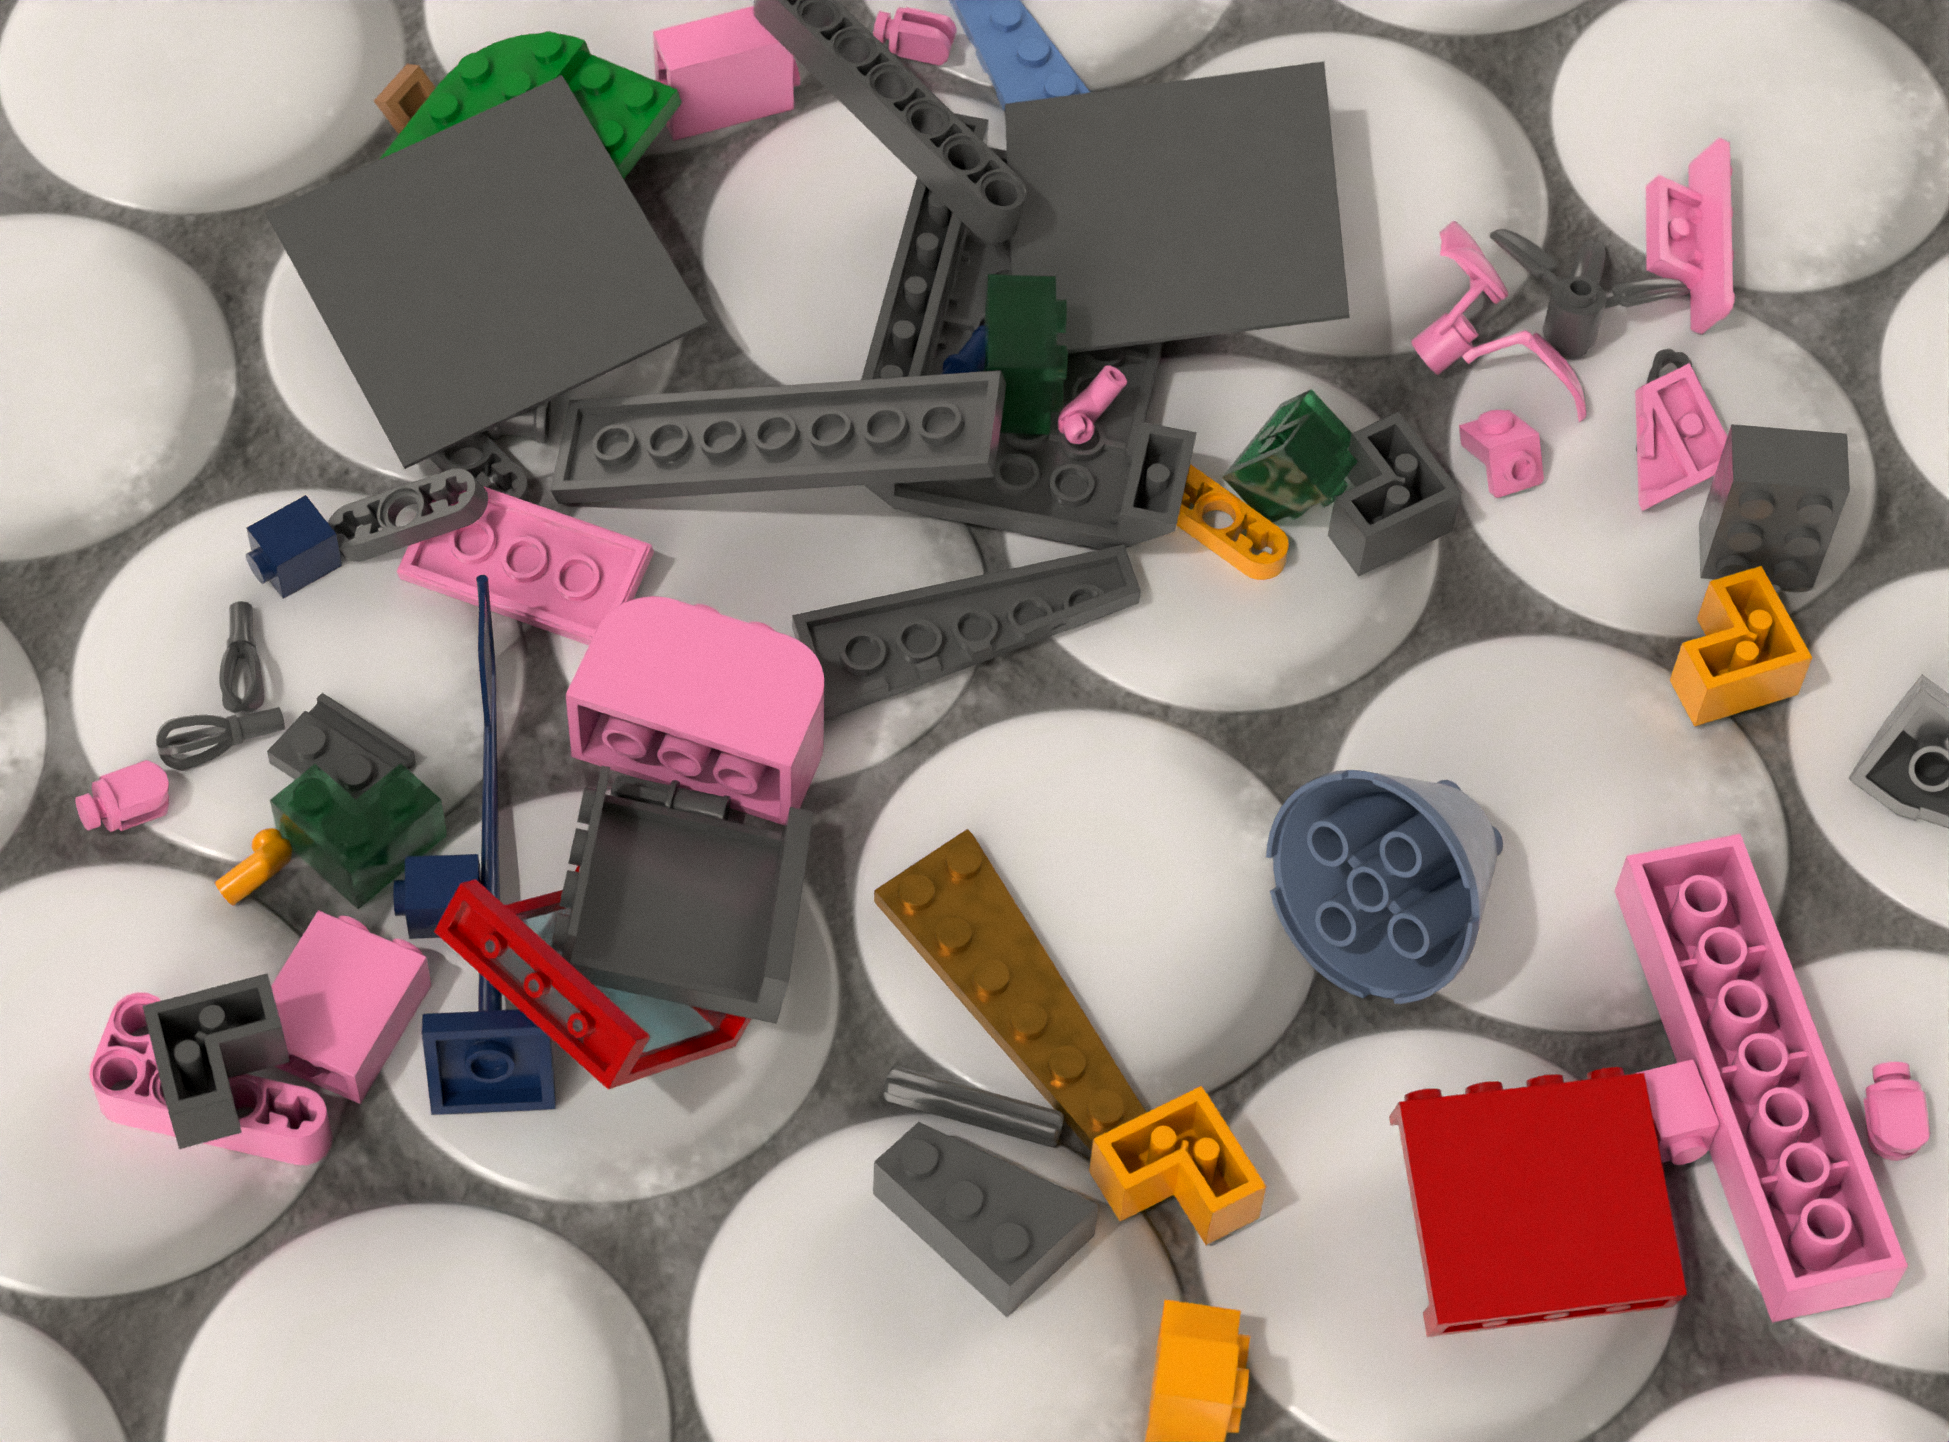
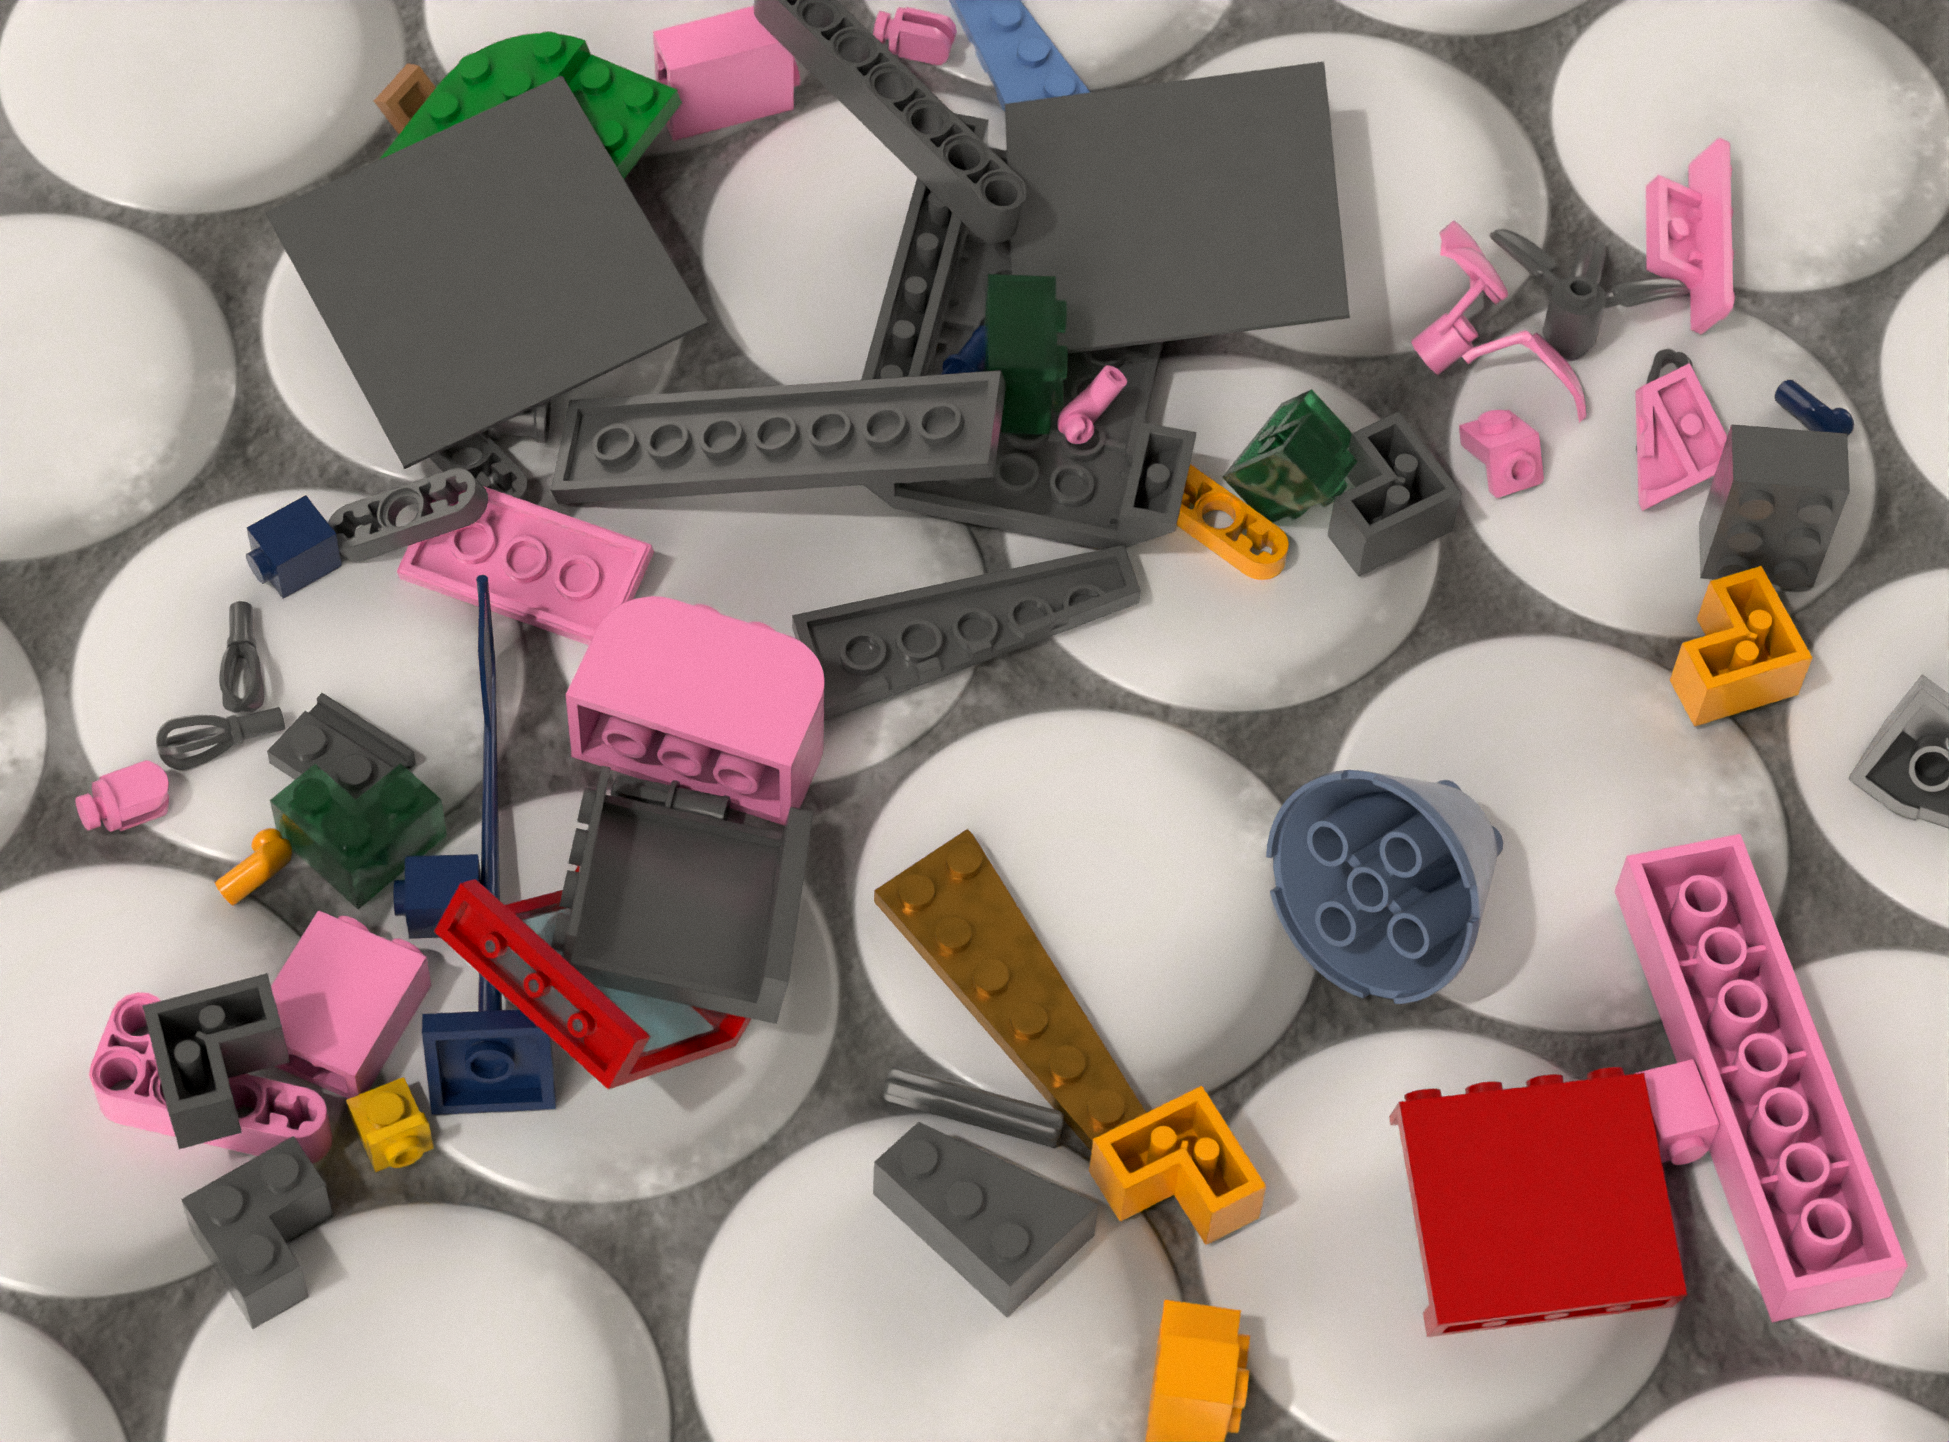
(249, 1220): none -> dark grey brick
(390, 1125): none -> yellow bracket
(1811, 411): none -> dark blue arm
(1895, 1112): bright pink arm -> none

